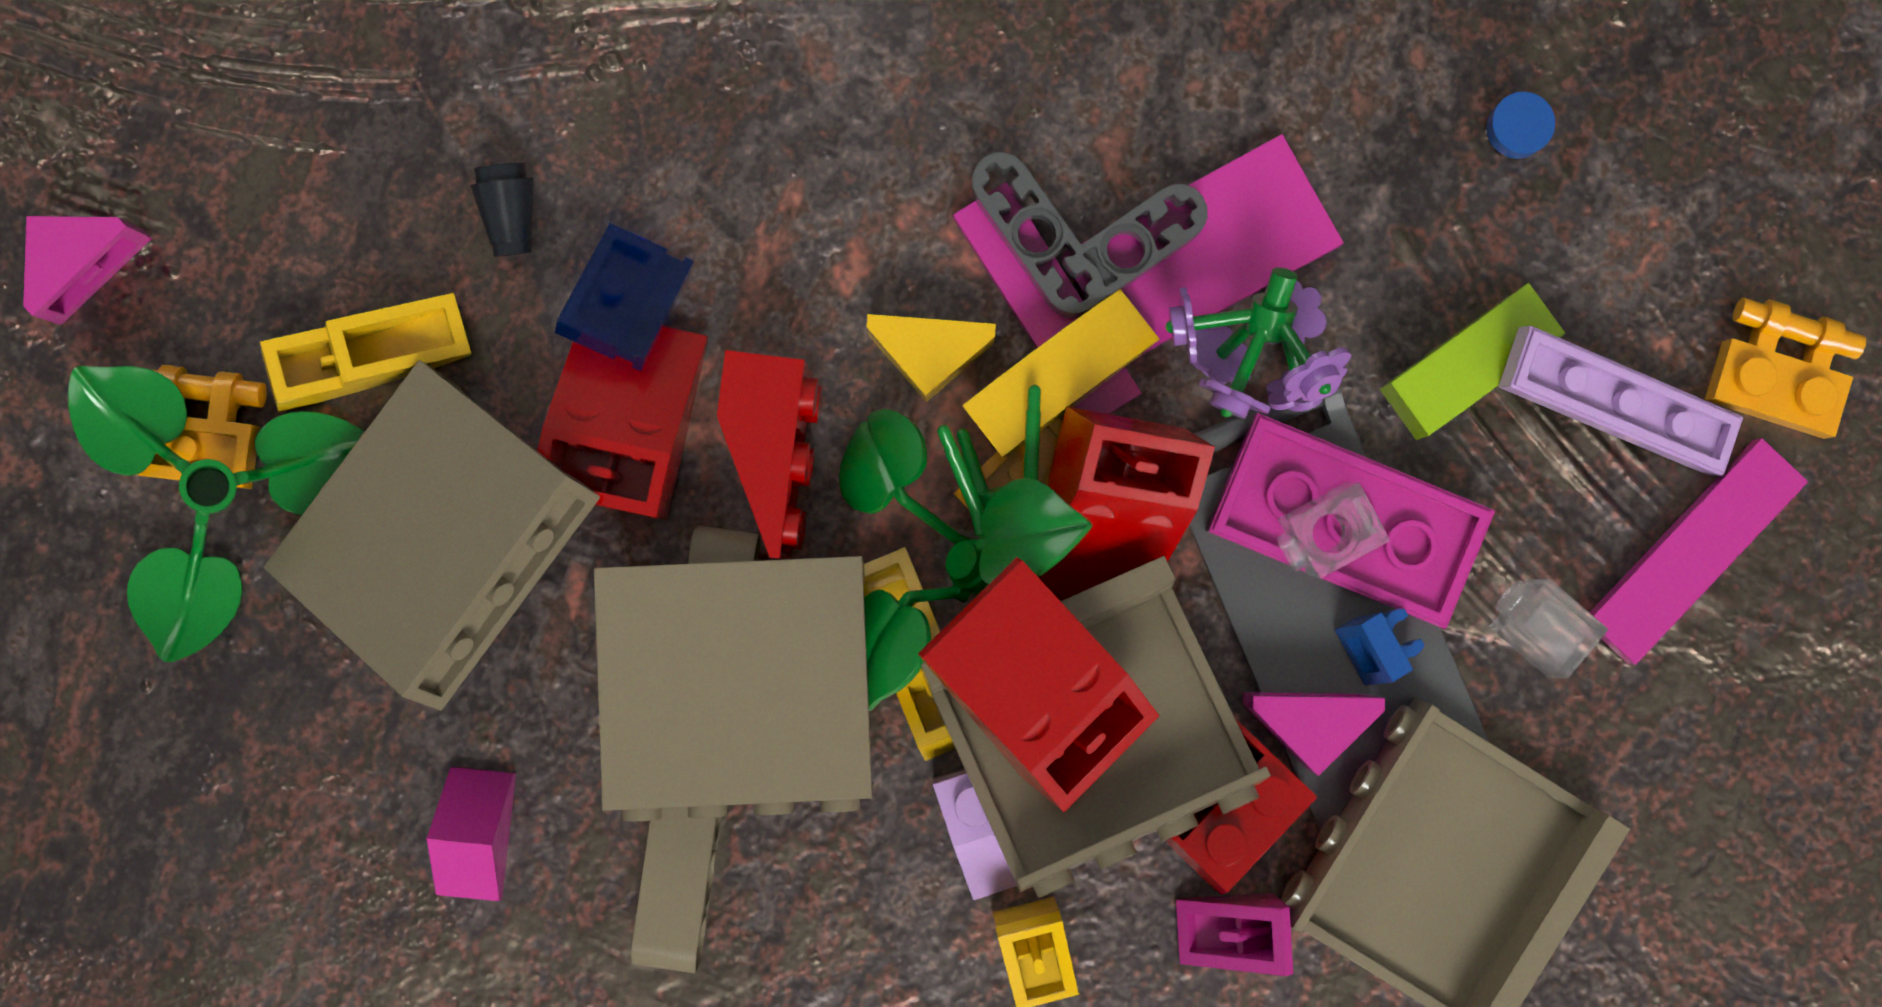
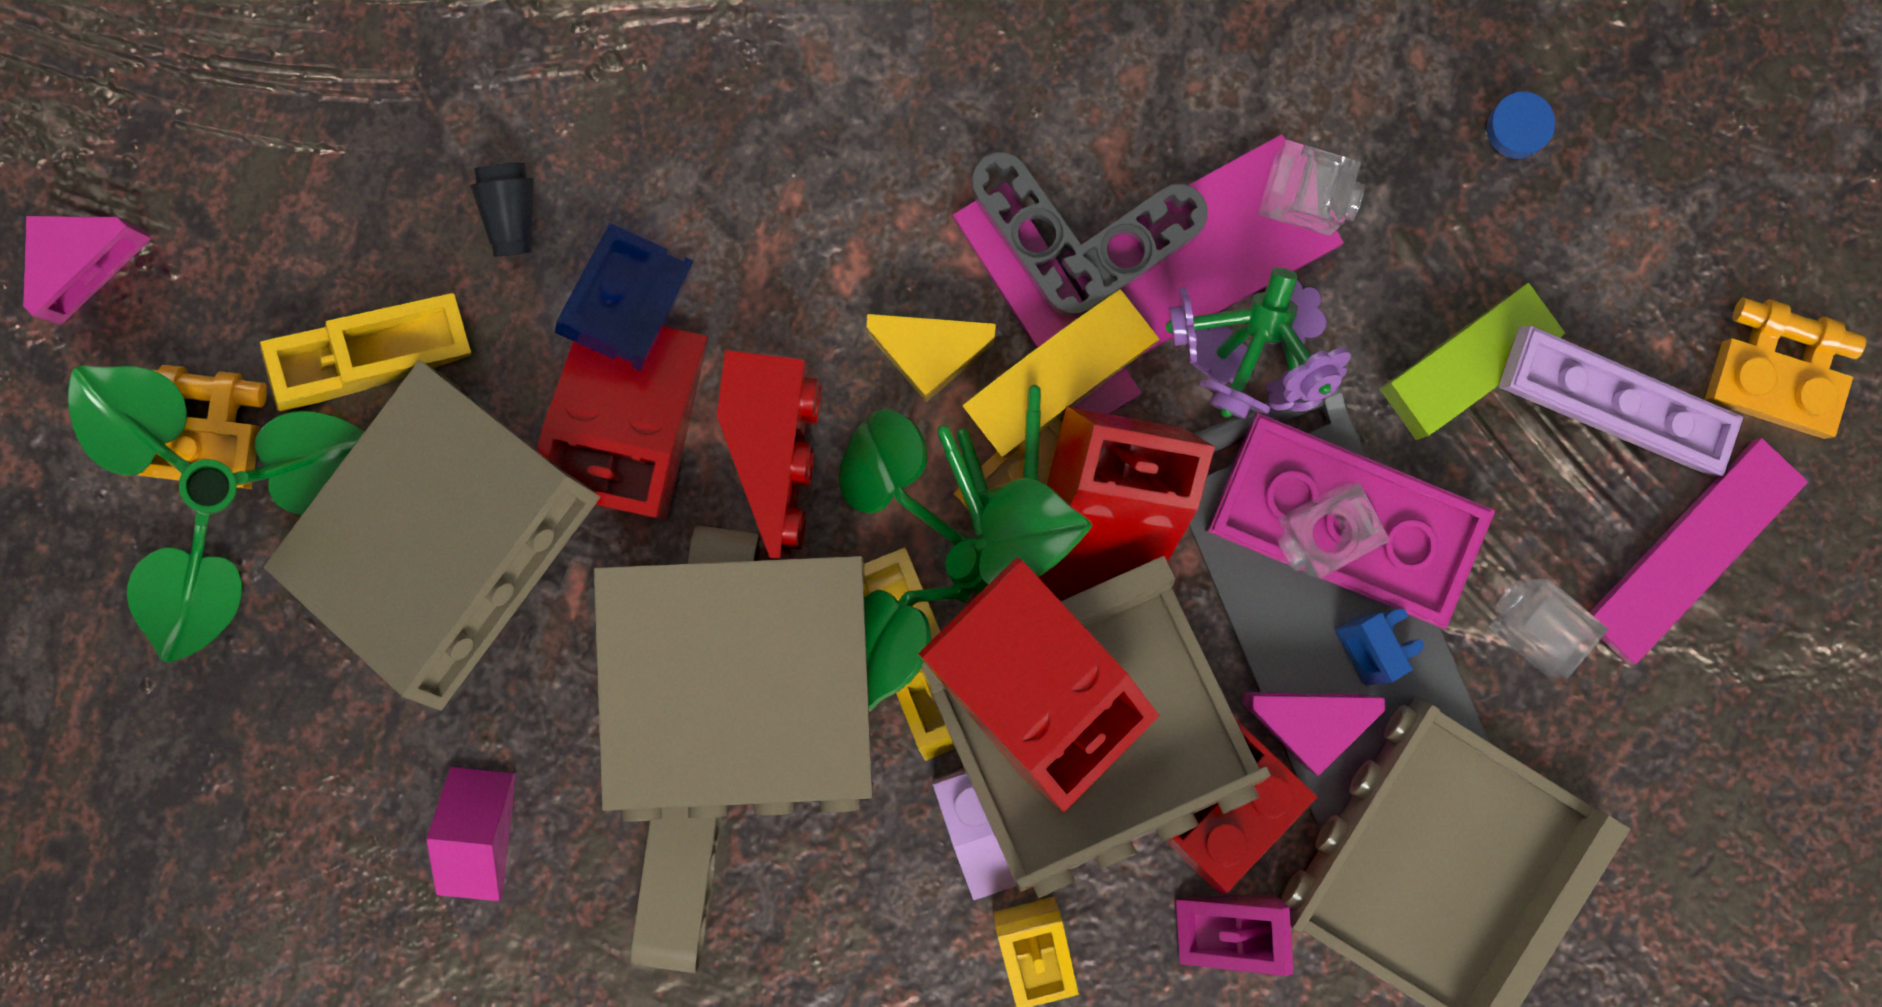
(1312, 188): none -> clear brick

